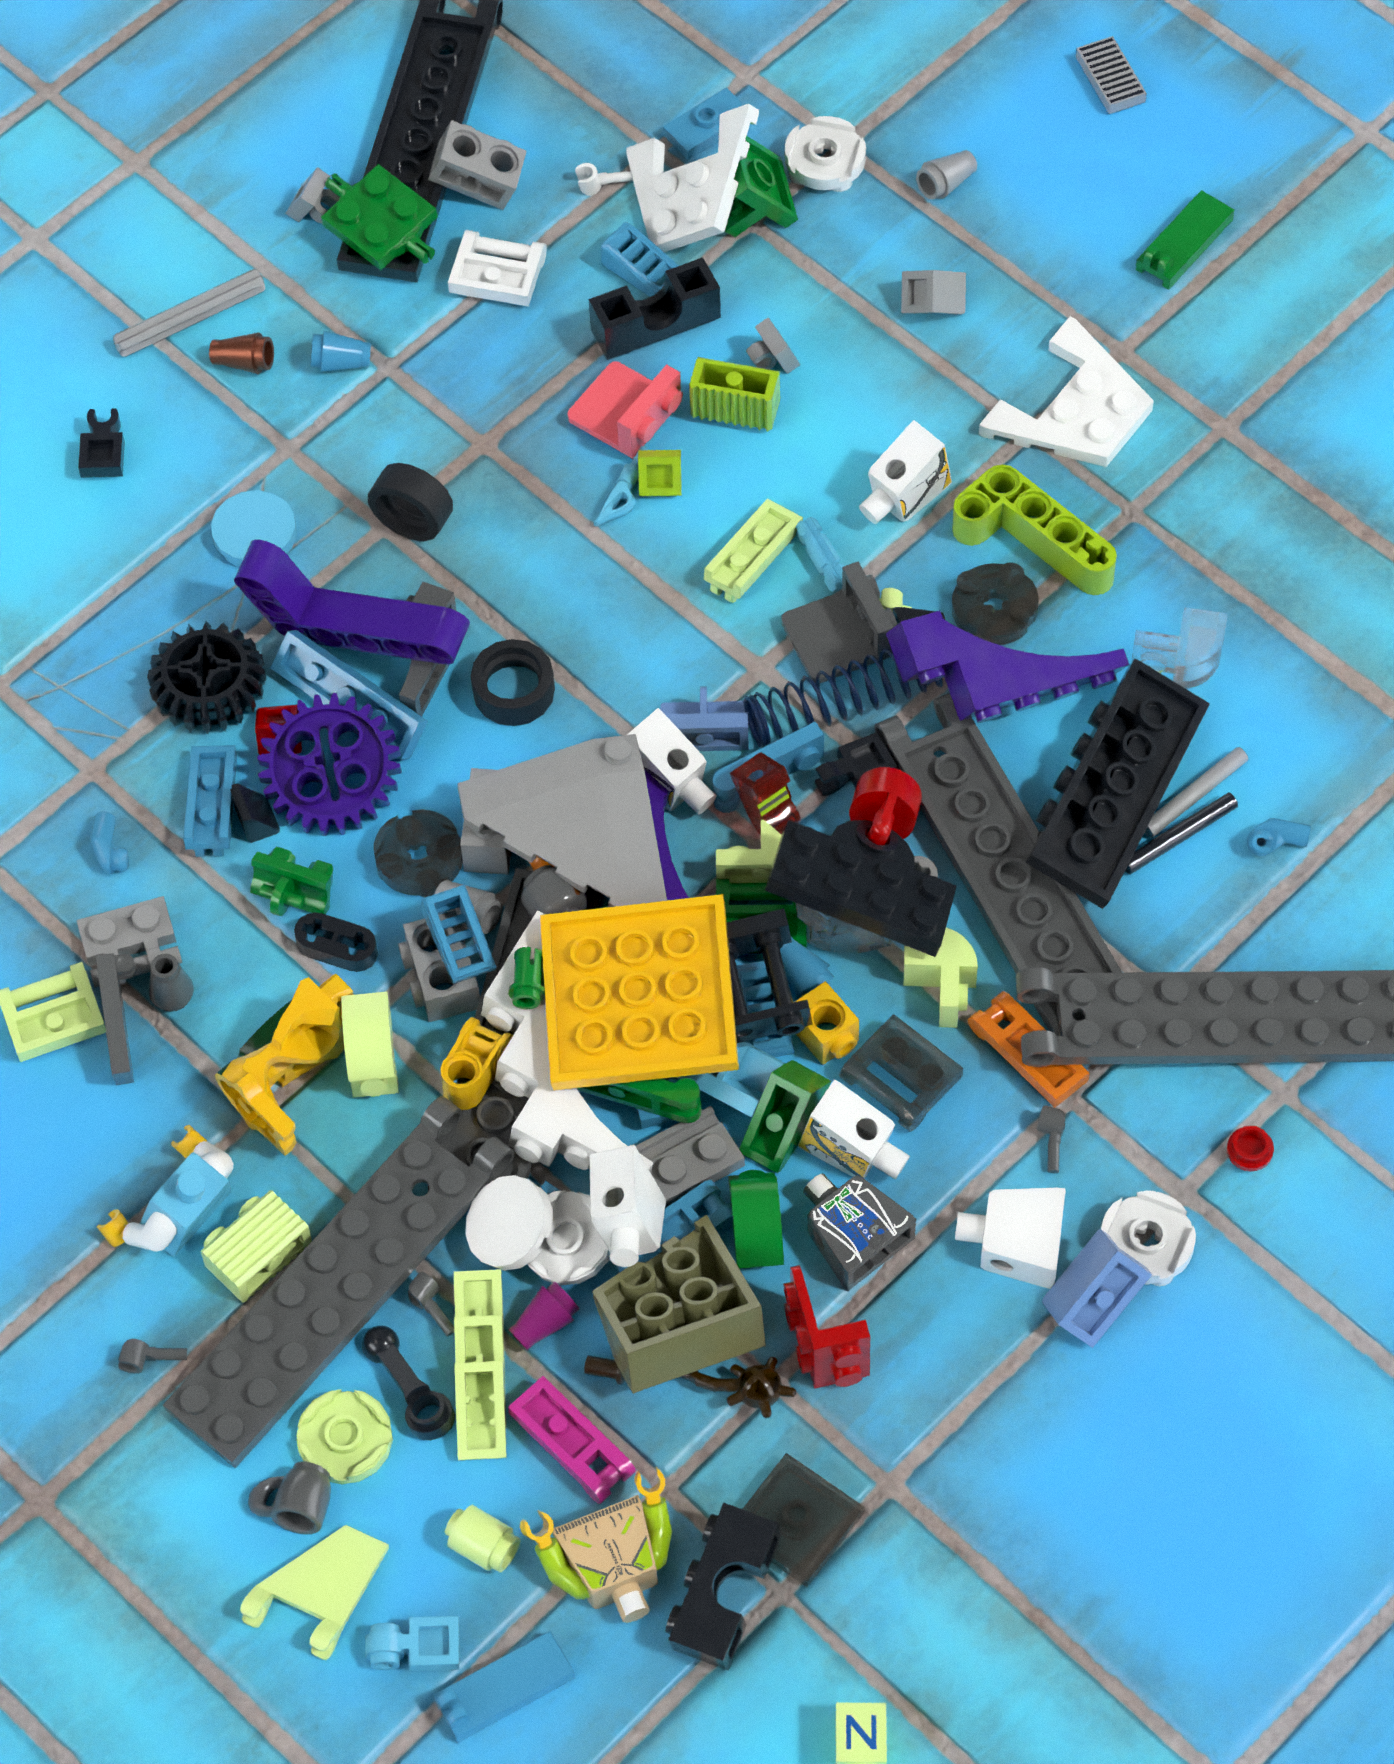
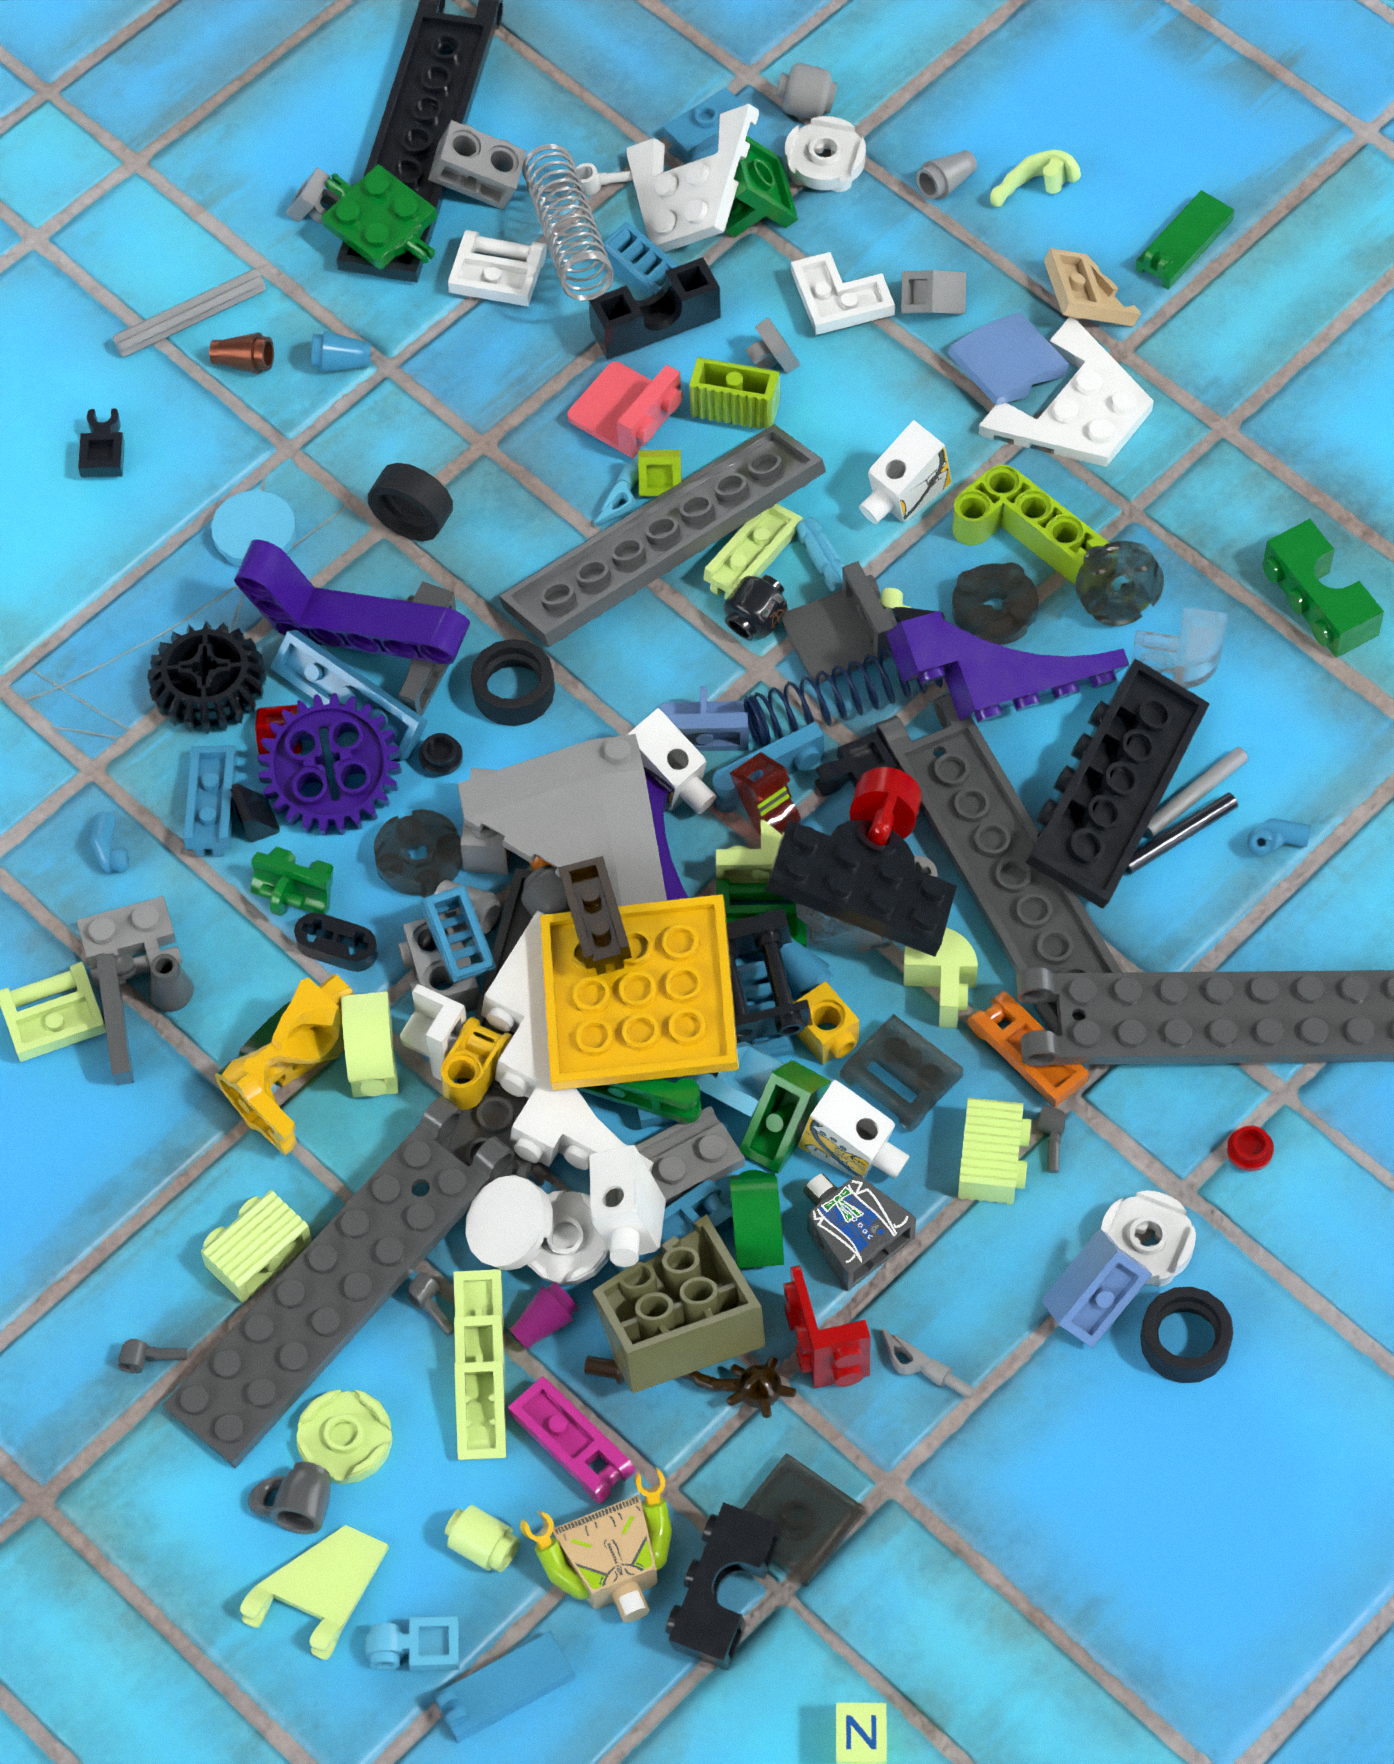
(180, 1203): torso -> none
(382, 1346): black piece -> none
(433, 1026): none -> white panel
(440, 754): none -> black plate
(527, 988): green pin -> none
(580, 255): none -> light grey piece
(595, 914): none -> dark brown hinge
(661, 535): none -> dark grey plate
(755, 607): none -> black head
(806, 91): none -> light grey head
(839, 304): none -> white plate
(924, 1364): none -> light grey hand
(991, 1151): none -> yellowish green brick
(1008, 358): none -> medium blue slope
(1018, 1233): white torso -> none
(1052, 164): none -> yellowish green piece
(1085, 290): none -> tan wing
(1106, 564): none -> clear smoke plate
(1111, 75): light grey tile -> none
(1196, 1302): none -> black tyre
(1337, 616): none -> green arch

